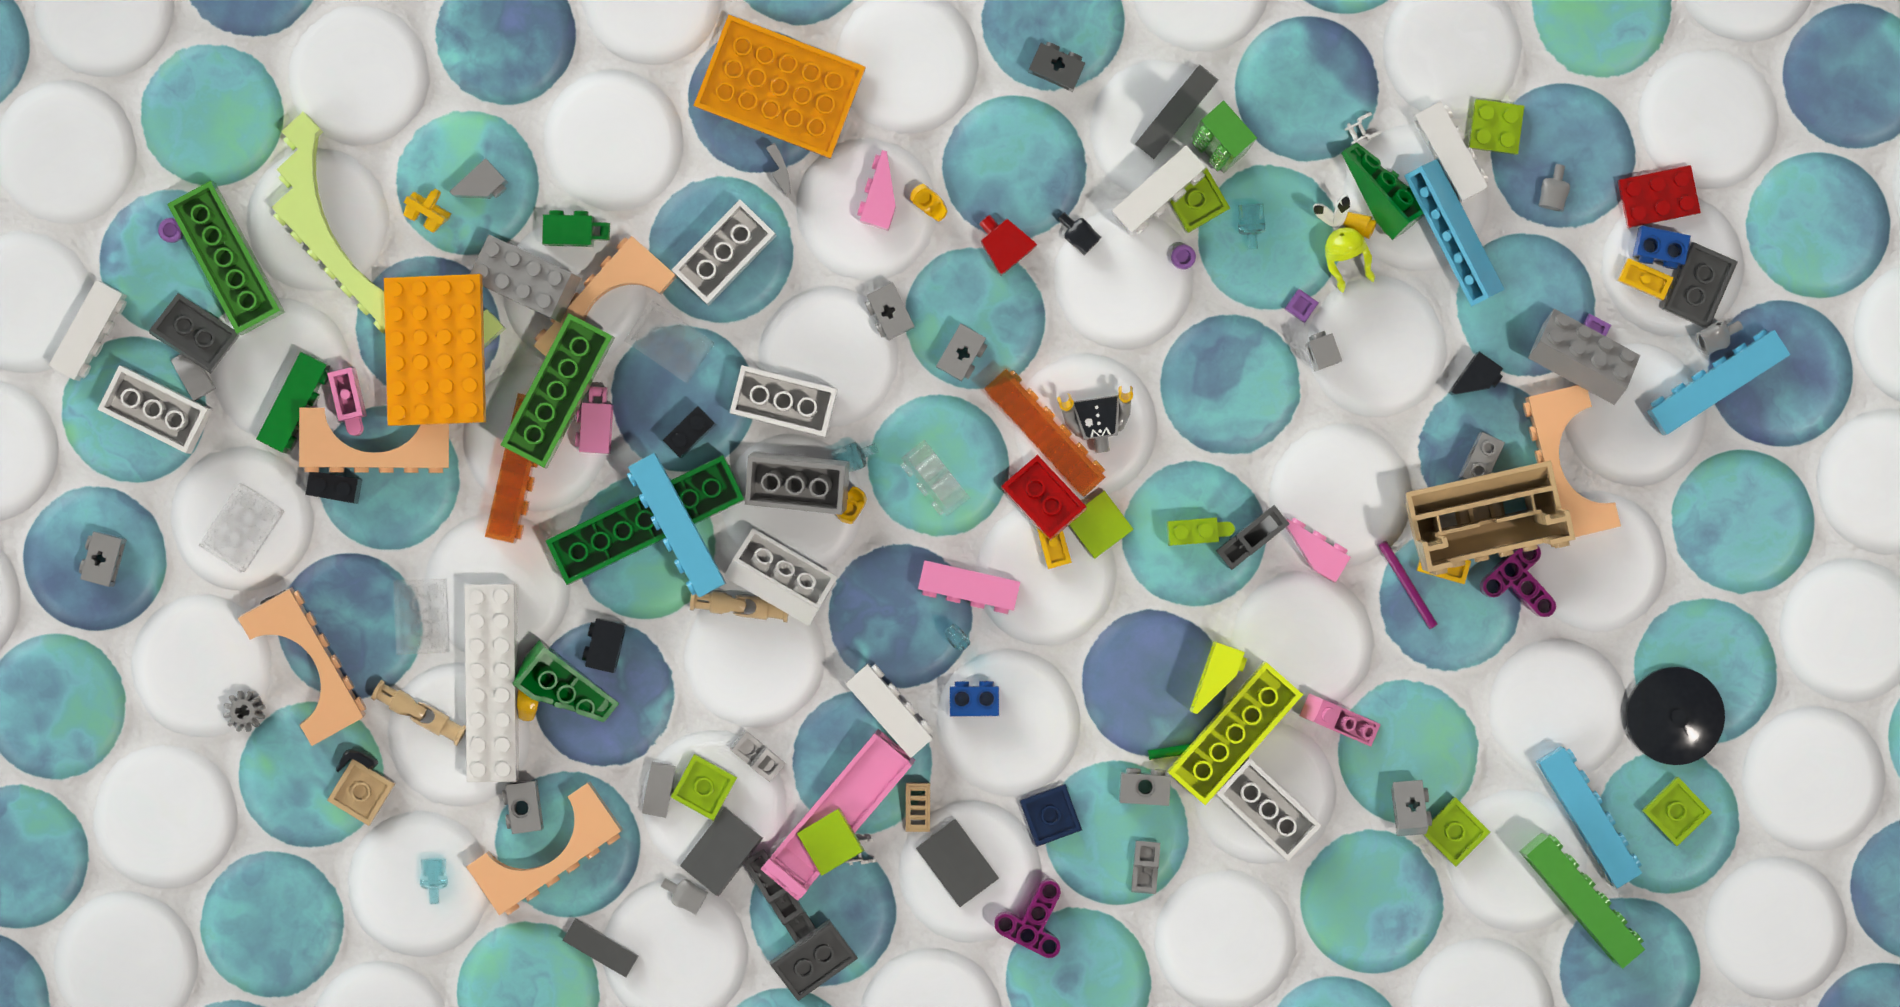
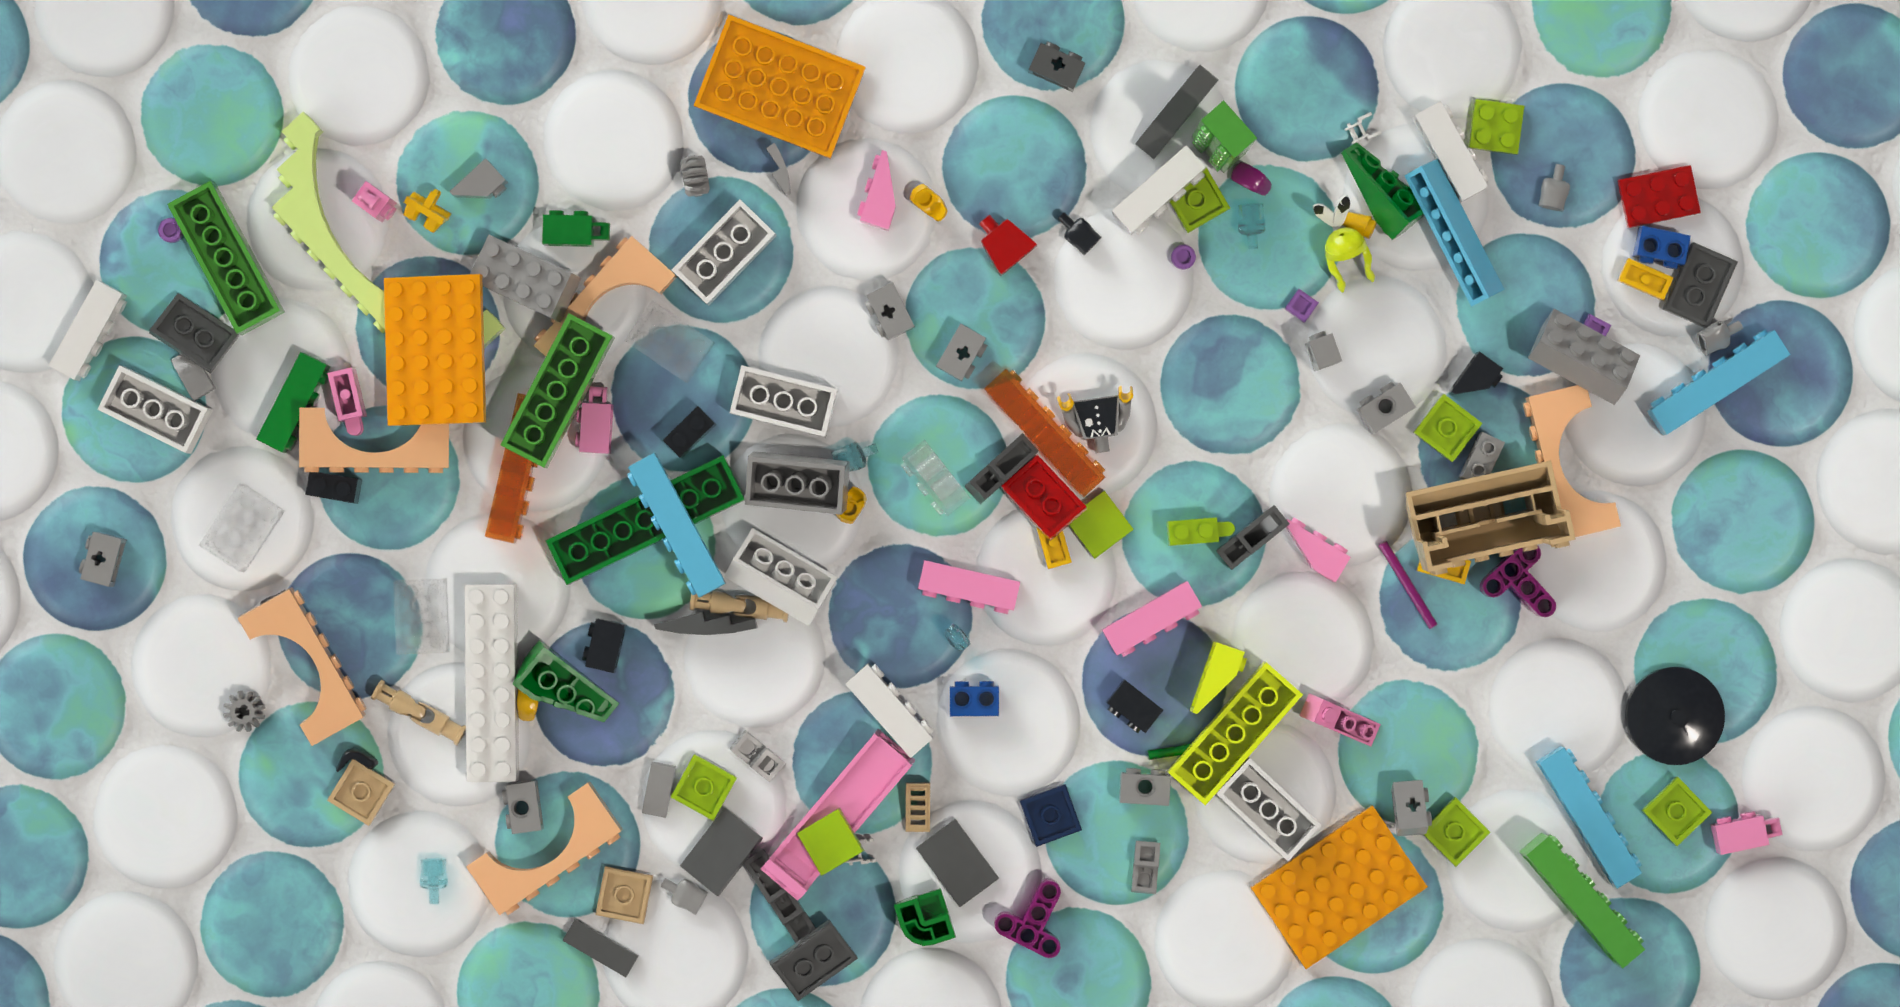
(375, 202): none -> bright pink brick
(624, 895): none -> tan tile
(695, 176): none -> light grey gear
(698, 625): none -> dark grey slope
(925, 918): none -> green brick
(1001, 468): none -> dark grey slope
(1134, 706): none -> black brick
(1151, 618): none -> bright pink brick
(1251, 178): none -> magenta hair
(1339, 887): none -> light orange plate
(1400, 405): none -> light grey brick
(1447, 427): none -> lime plate
(1743, 832): none -> bright pink brick

